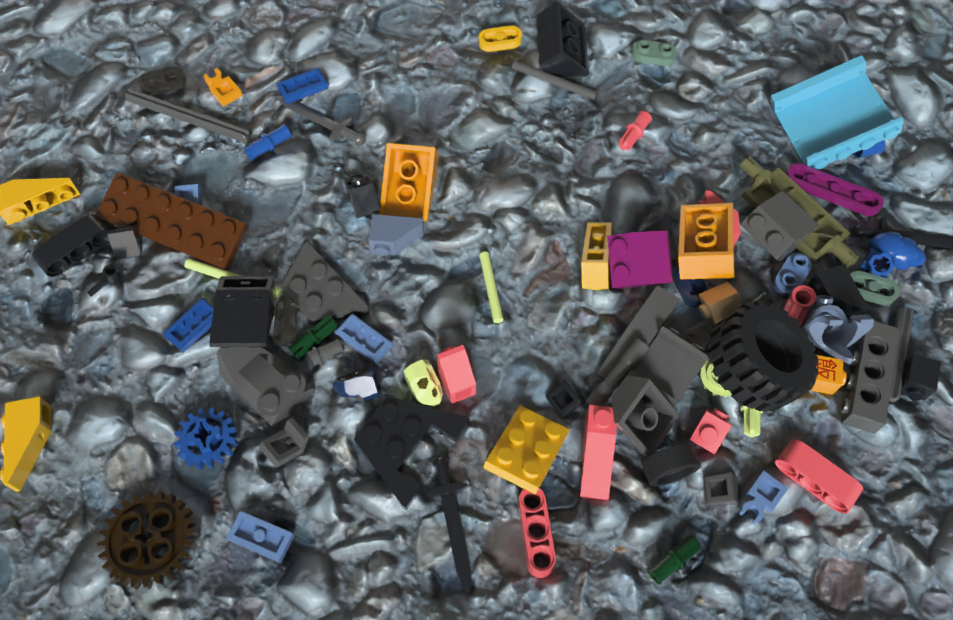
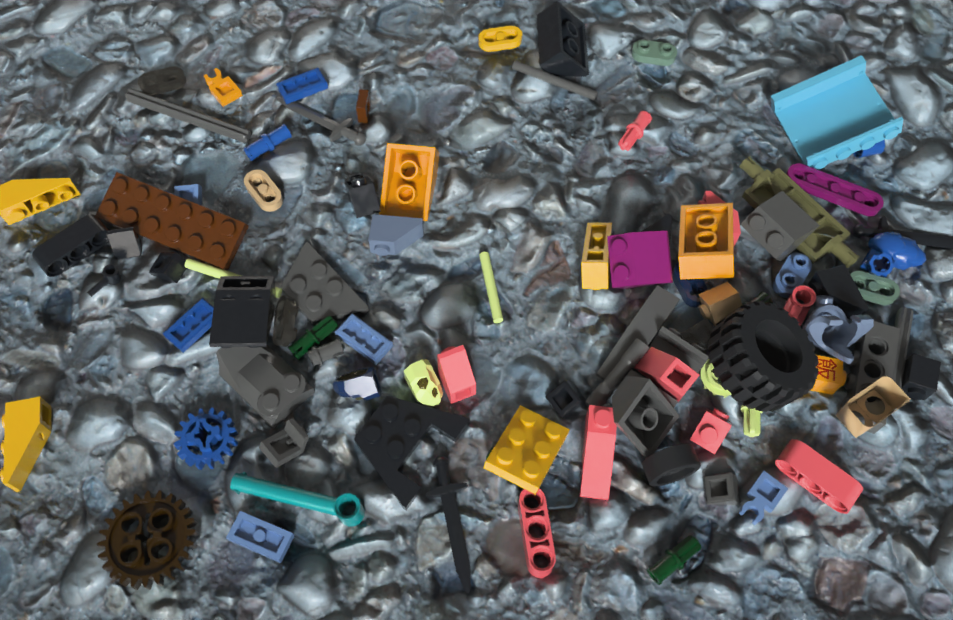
(169, 267): none -> black slope
(264, 192): none -> tan plate
(299, 497): none -> teal piece
(363, 106): none -> reddish brown tile
(667, 372): none -> coral slope
(883, 388): none -> tan piece

